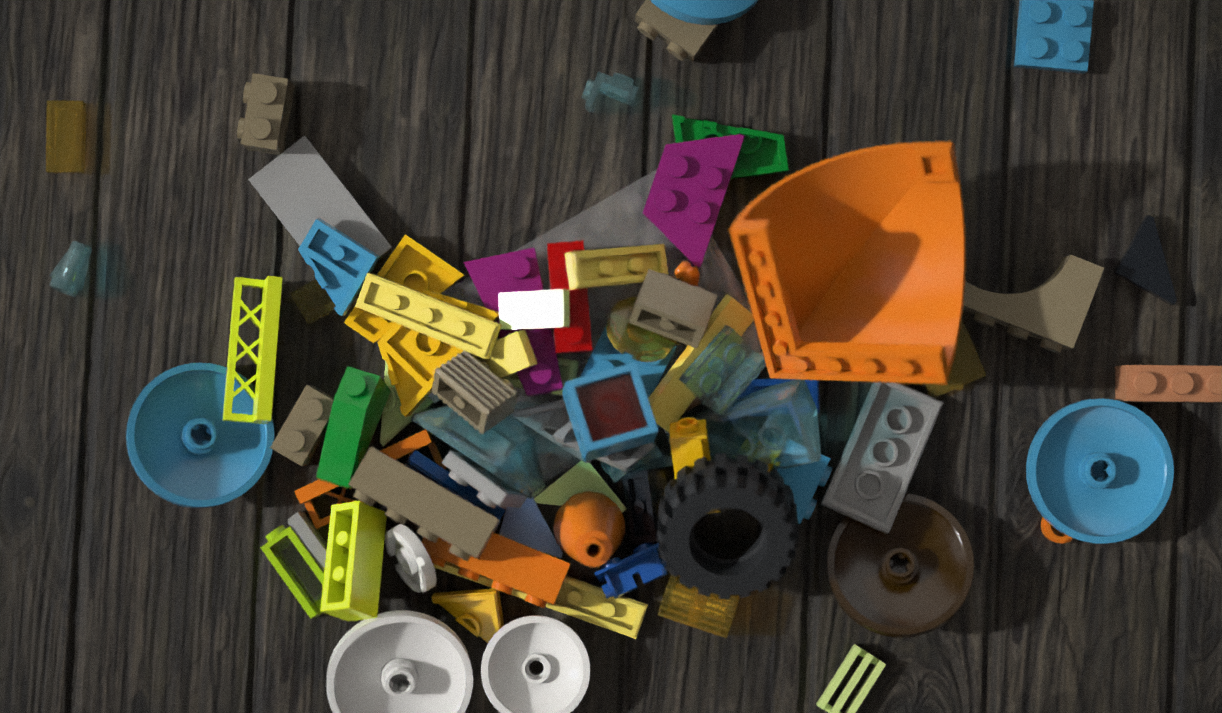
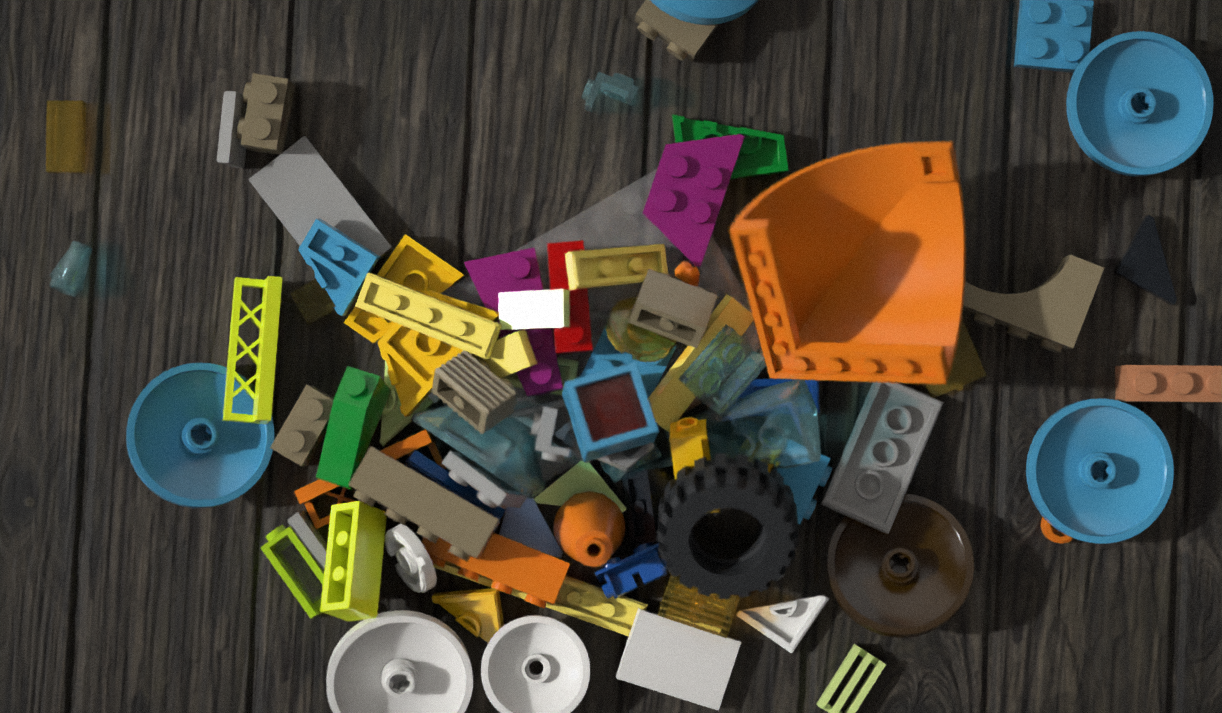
(230, 150): none -> light grey tile
(544, 427): none -> light grey bracket
(678, 659): none -> white tile
(785, 621): none -> white tile
(1139, 103): none -> dark azure dish

